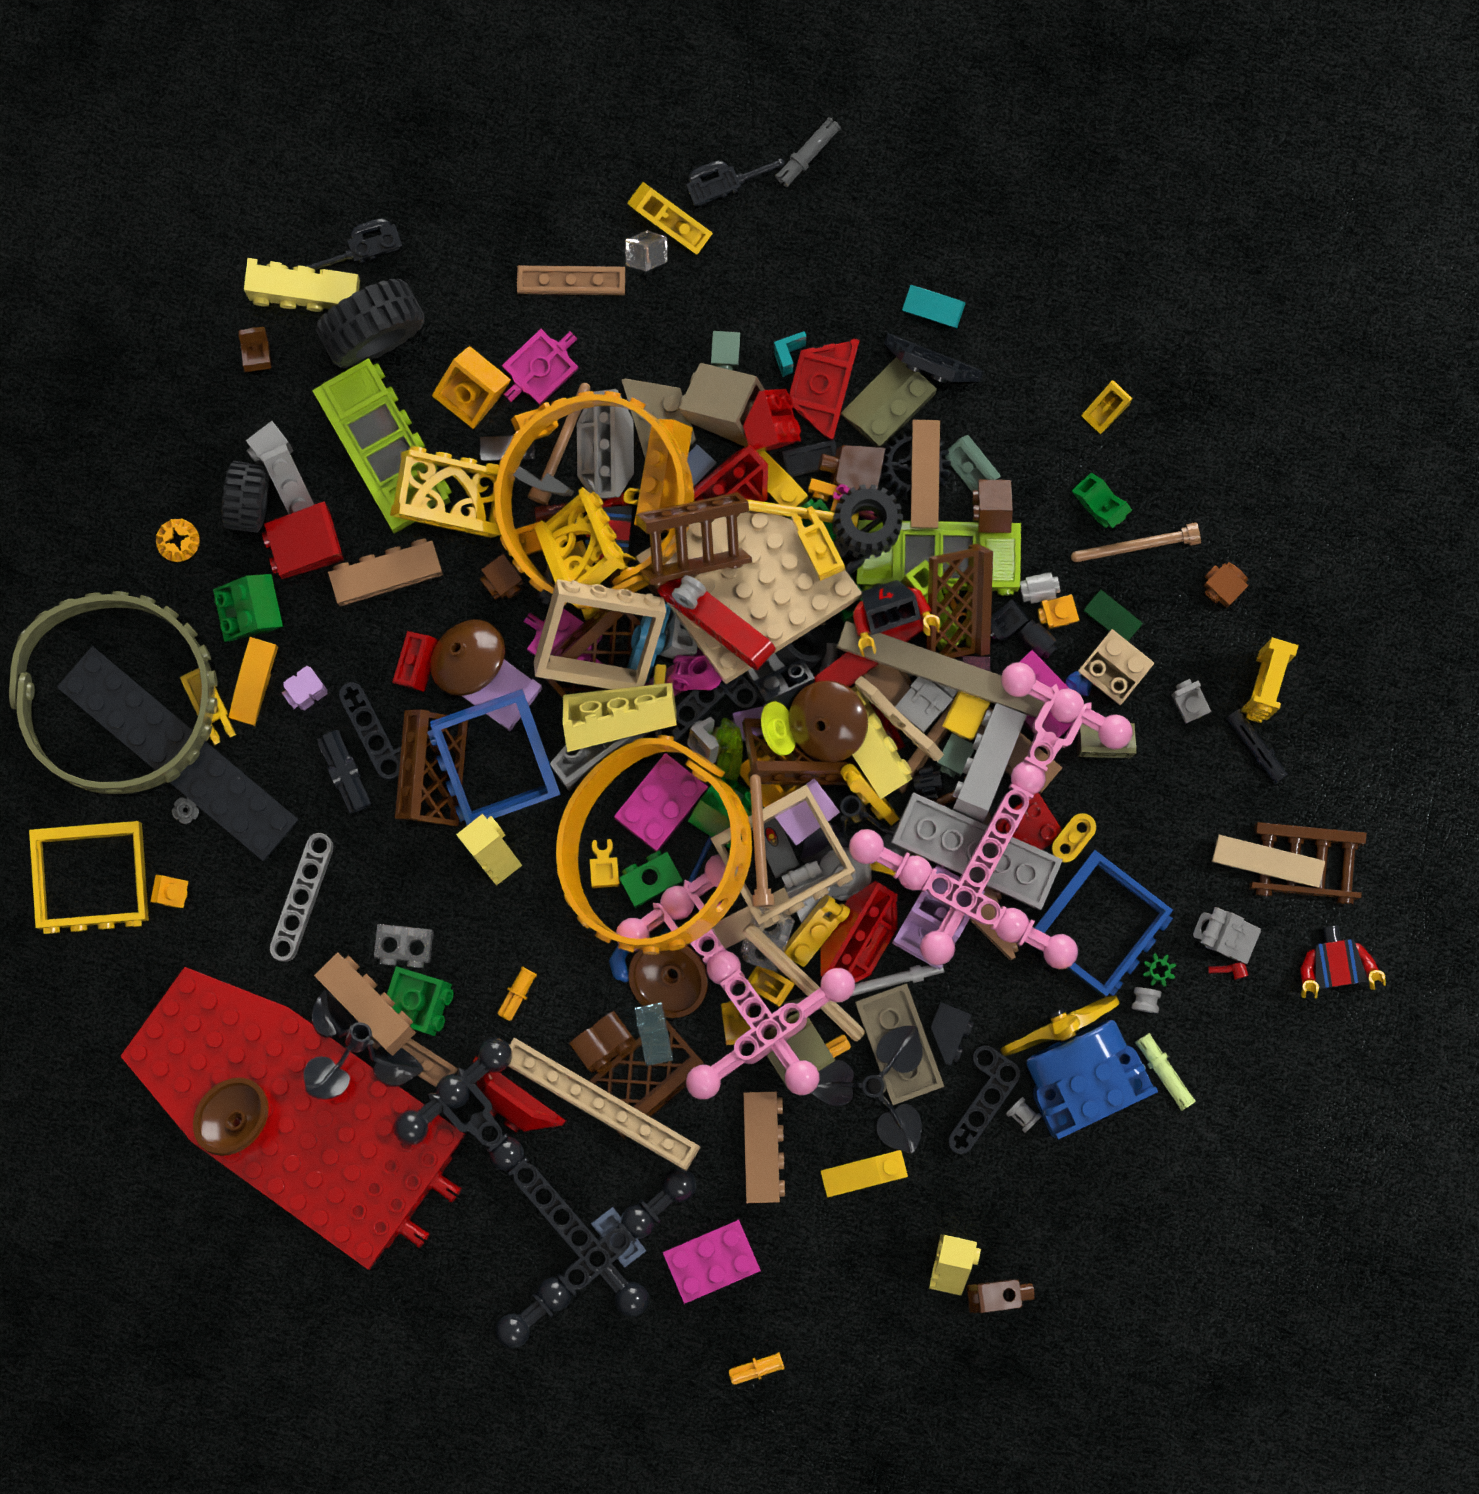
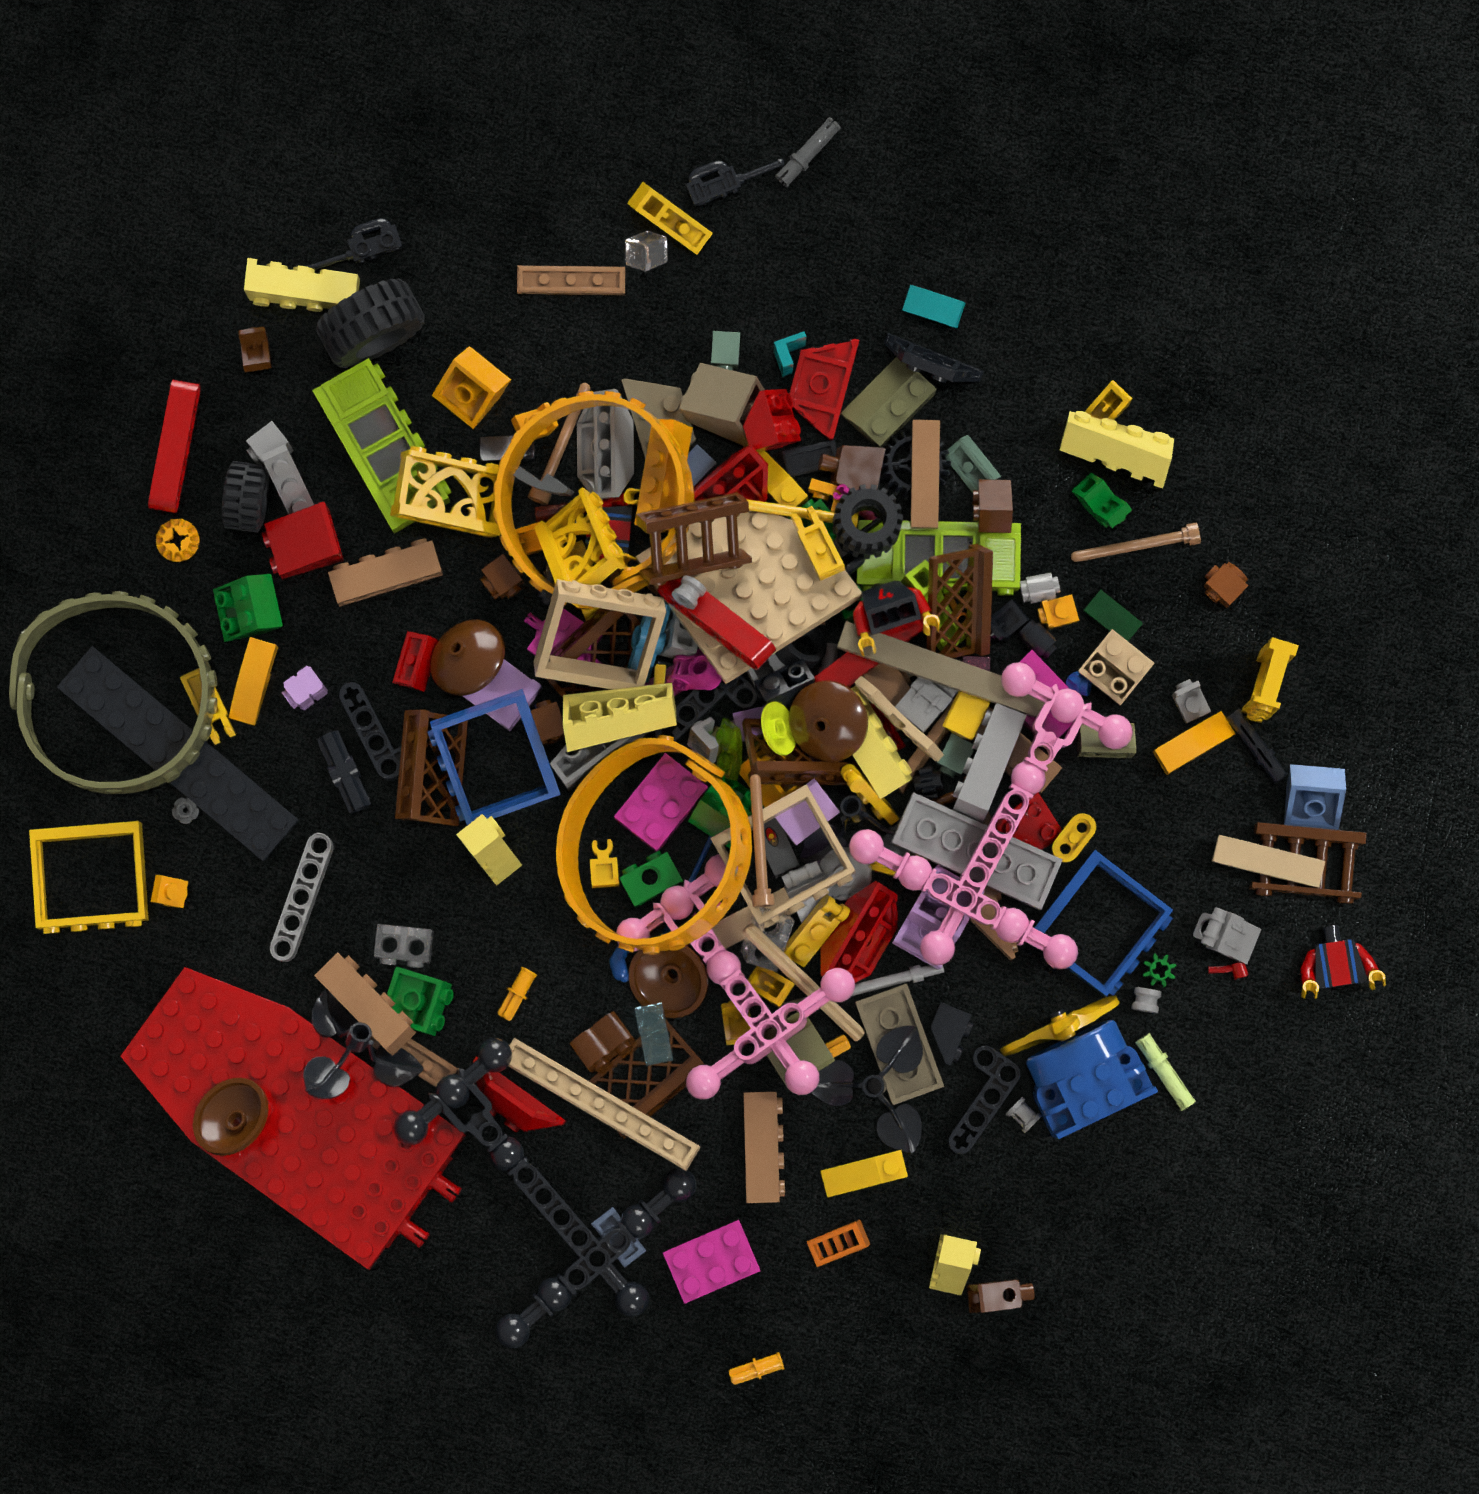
(174, 446): none -> red beam
(540, 366): dark pink plate -> none
(548, 722): none -> reddish brown brick
(860, 1234): none -> orange slope
(1118, 446): none -> light yellow wedge
(1193, 742): none -> light orange slope
(1314, 797): none -> medium blue slope

